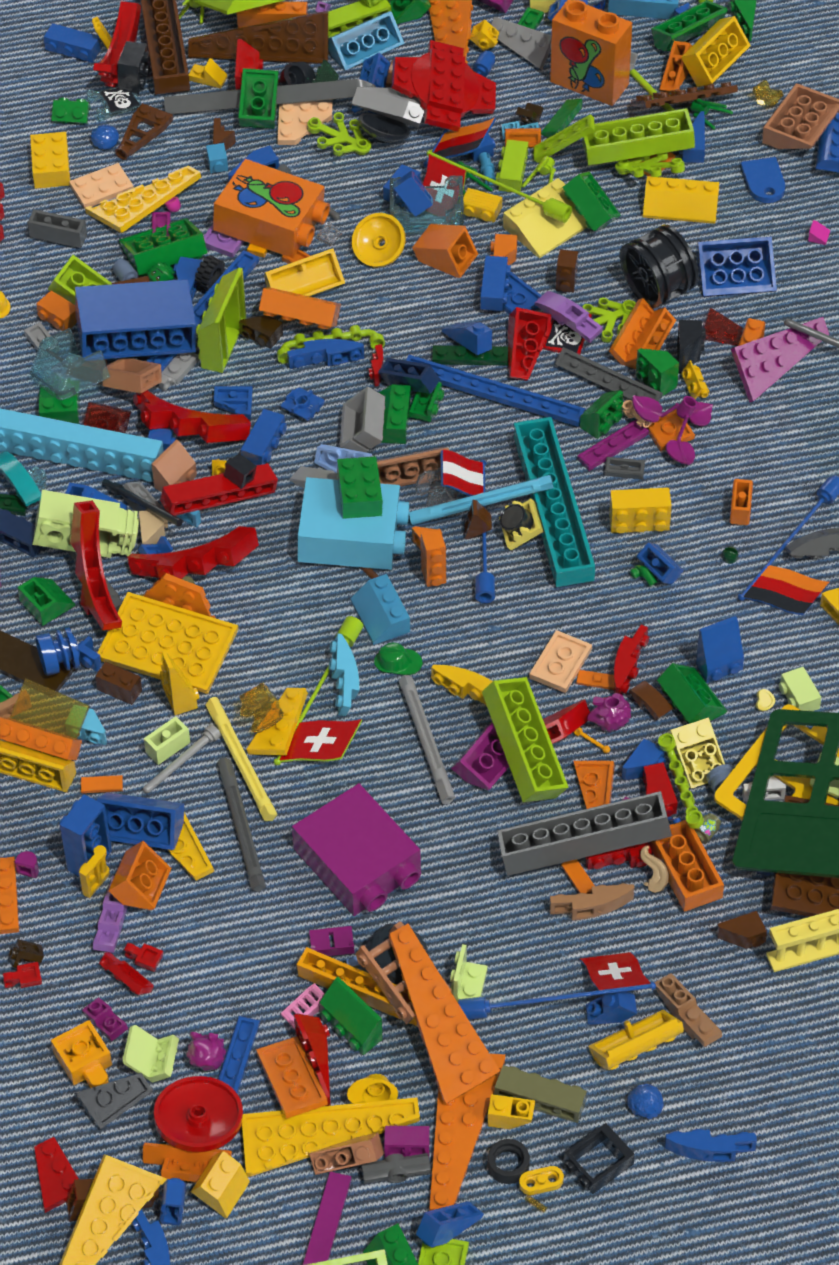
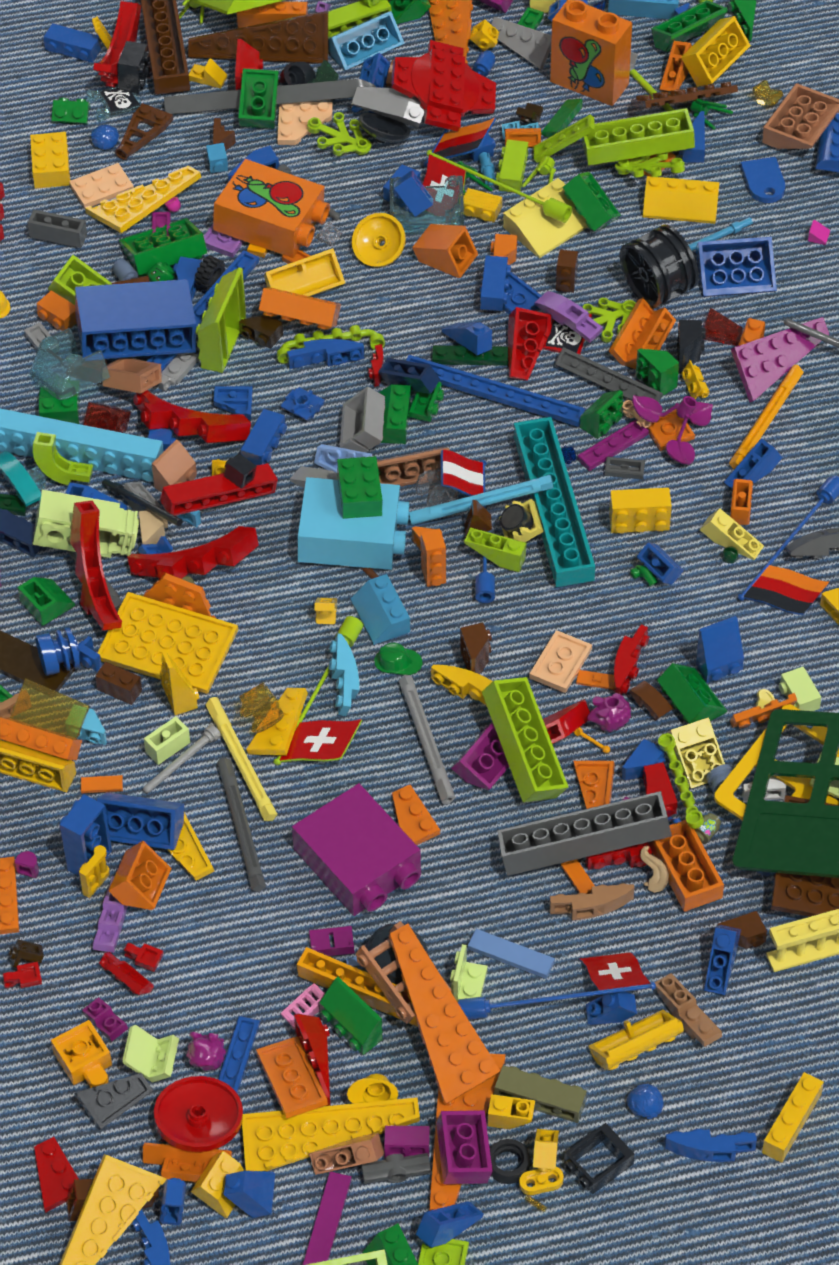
(56, 466): none -> lime arch
(251, 1191): none -> blue slope
(326, 610): none -> yellow slope
(413, 816): none -> orange wing
(464, 1147): none -> magenta brick
(475, 646): none -> reddish brown slope
(500, 550): none -> lime slope
(511, 953): none -> medium blue tile
(545, 1149): none -> yellow brick
(568, 454): none -> clear blue plate
(722, 959): none -> blue slope
(727, 532): none -> light yellow slope
(734, 228): none -> dark azure bar
(745, 718): none -> orange wing
(756, 464): none -> blue slope
(767, 415): none -> light orange piece
(792, 1117): none -> yellow brick

